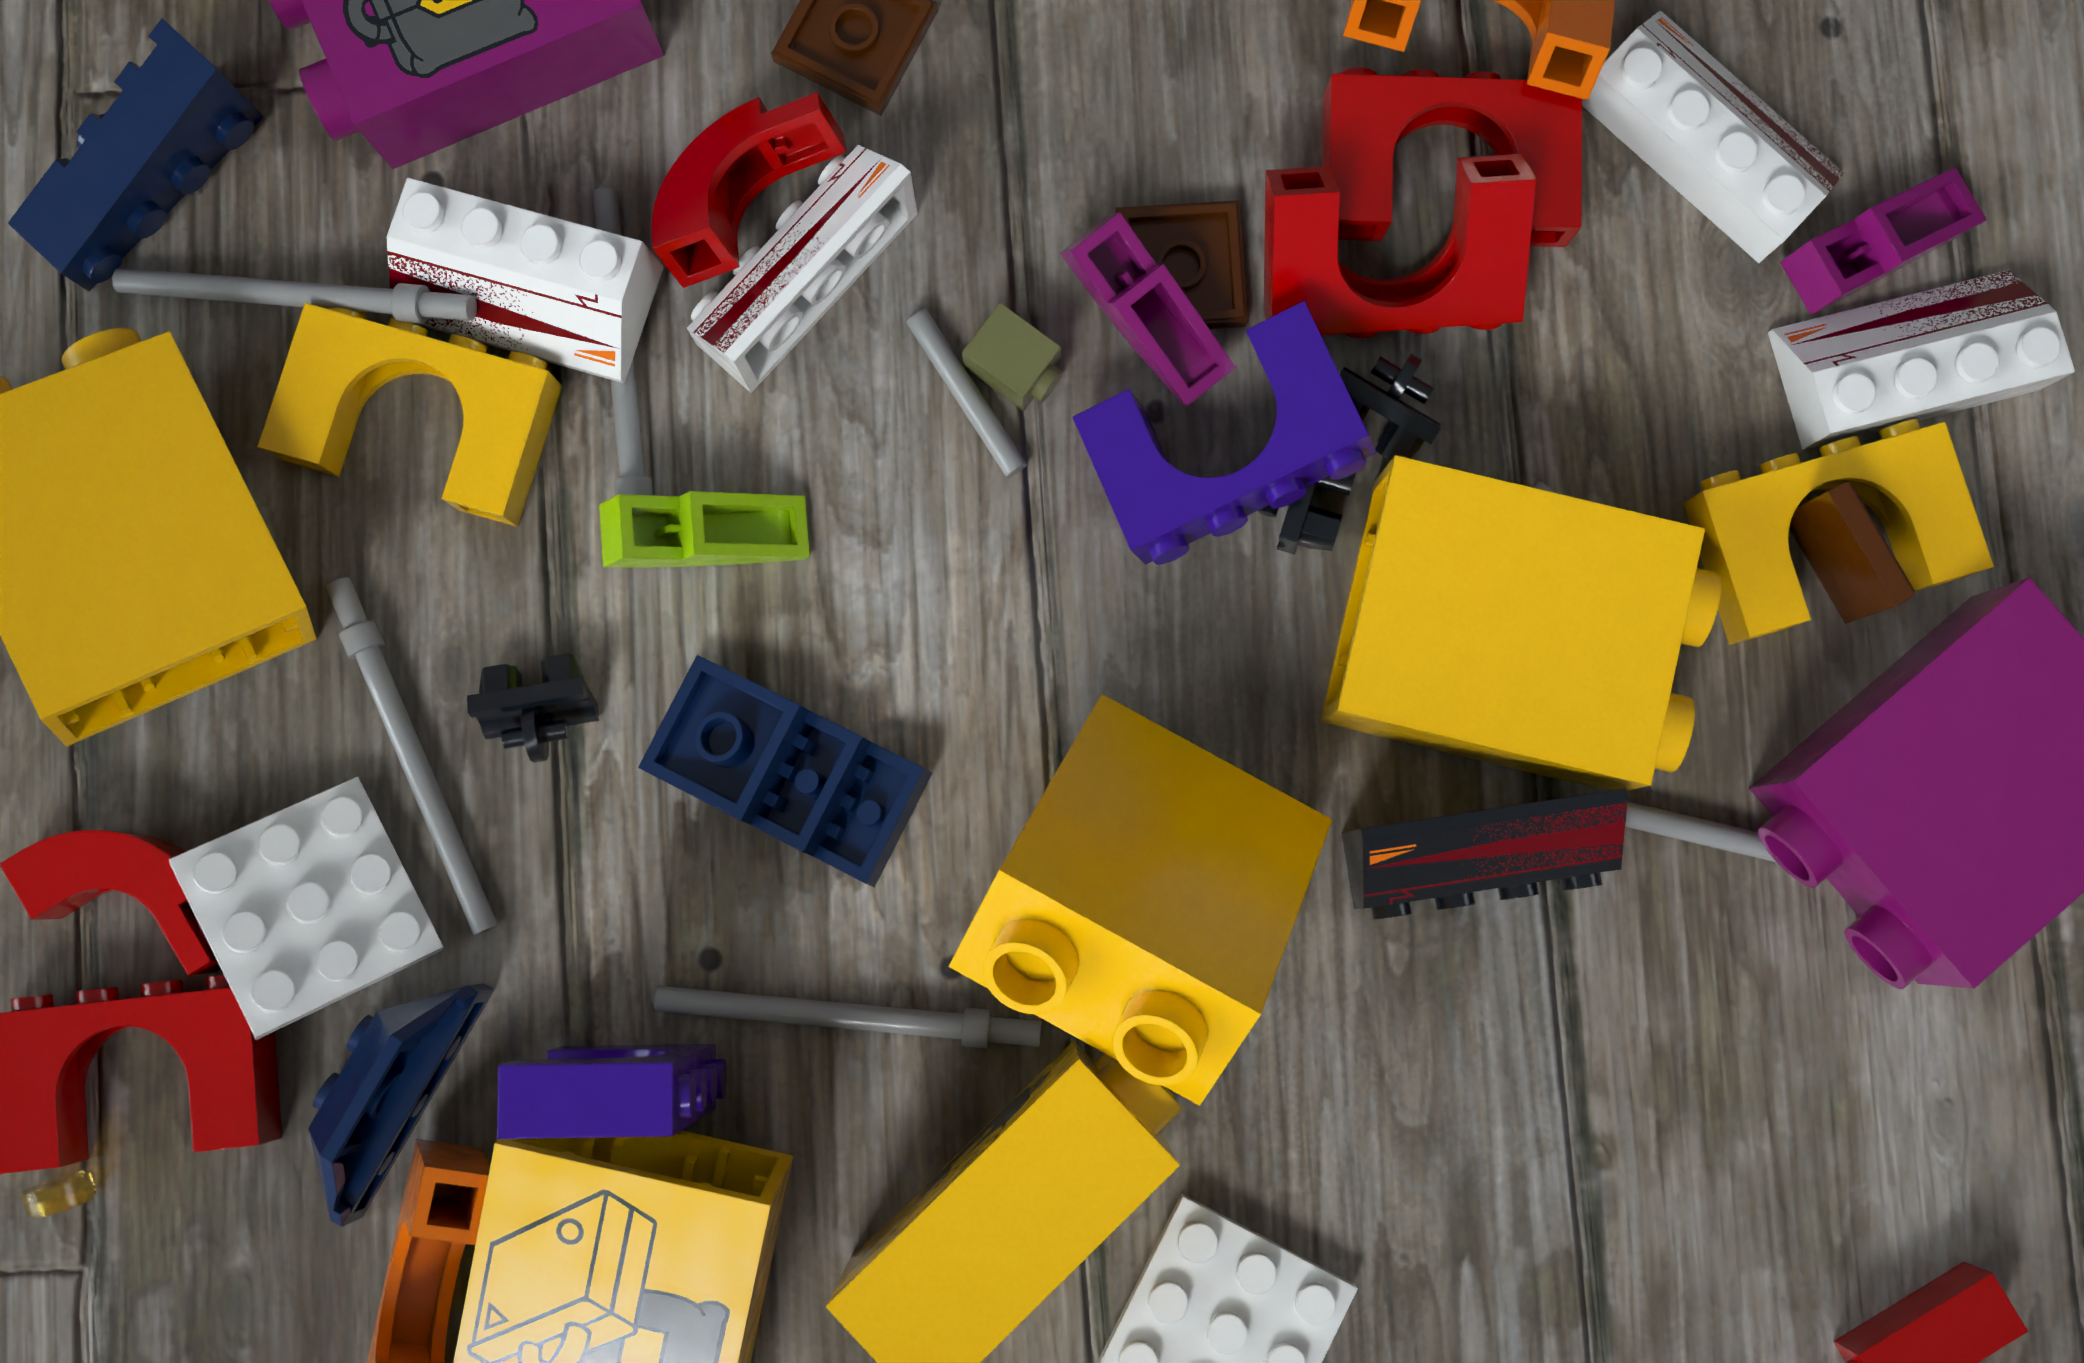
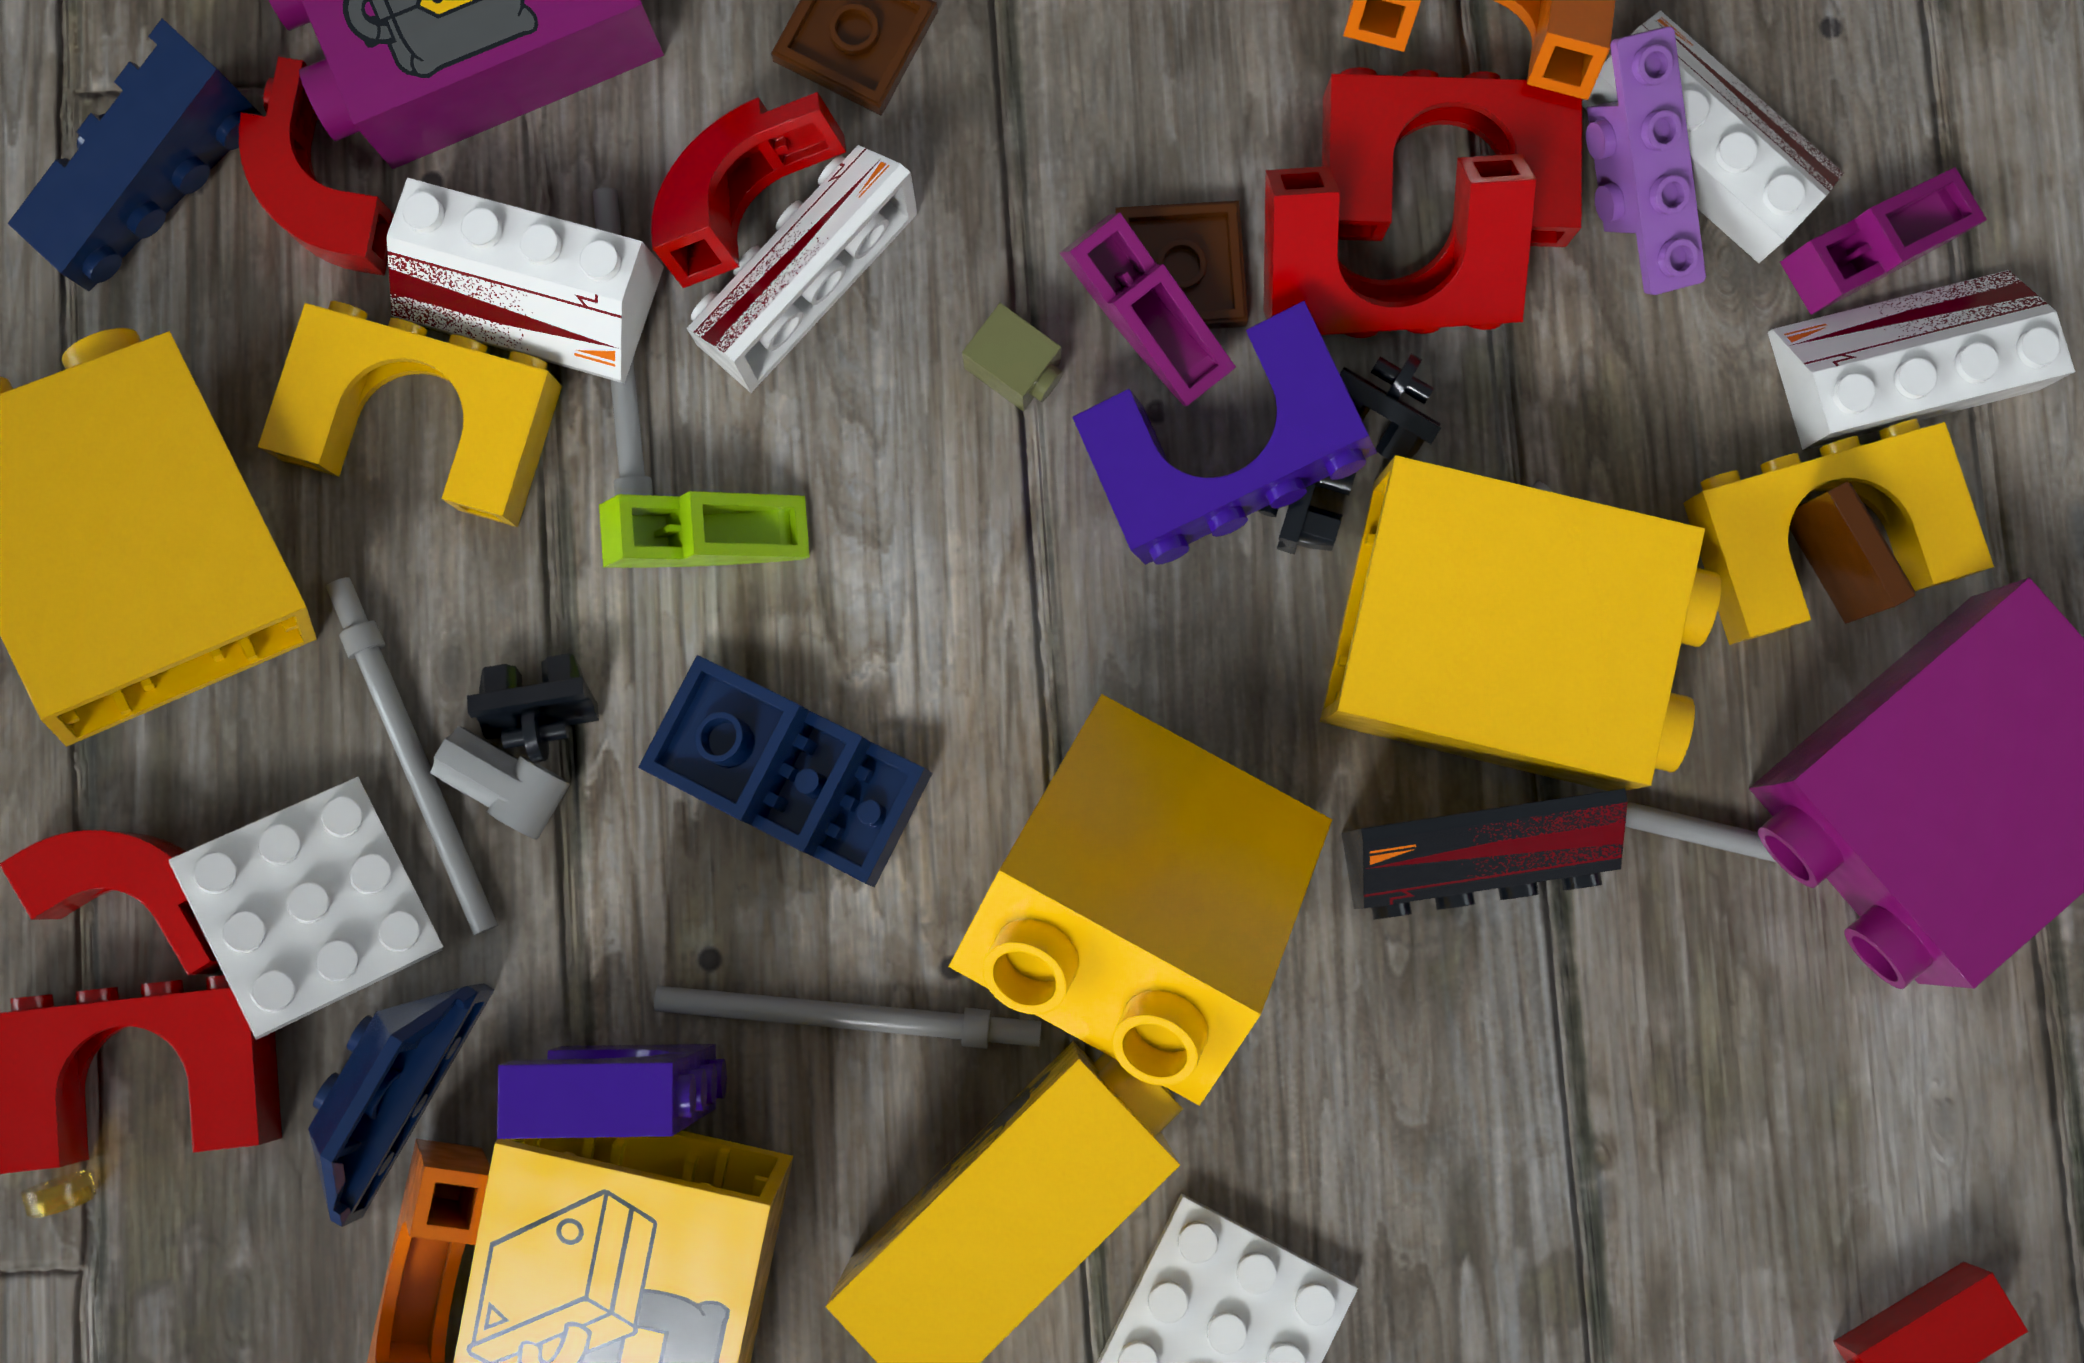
(276, 160): none -> red arch
(405, 302): light grey bar -> none
(512, 787): none -> light grey piece
(966, 393): light grey bar -> none
(1647, 163): none -> medium lavender bracket

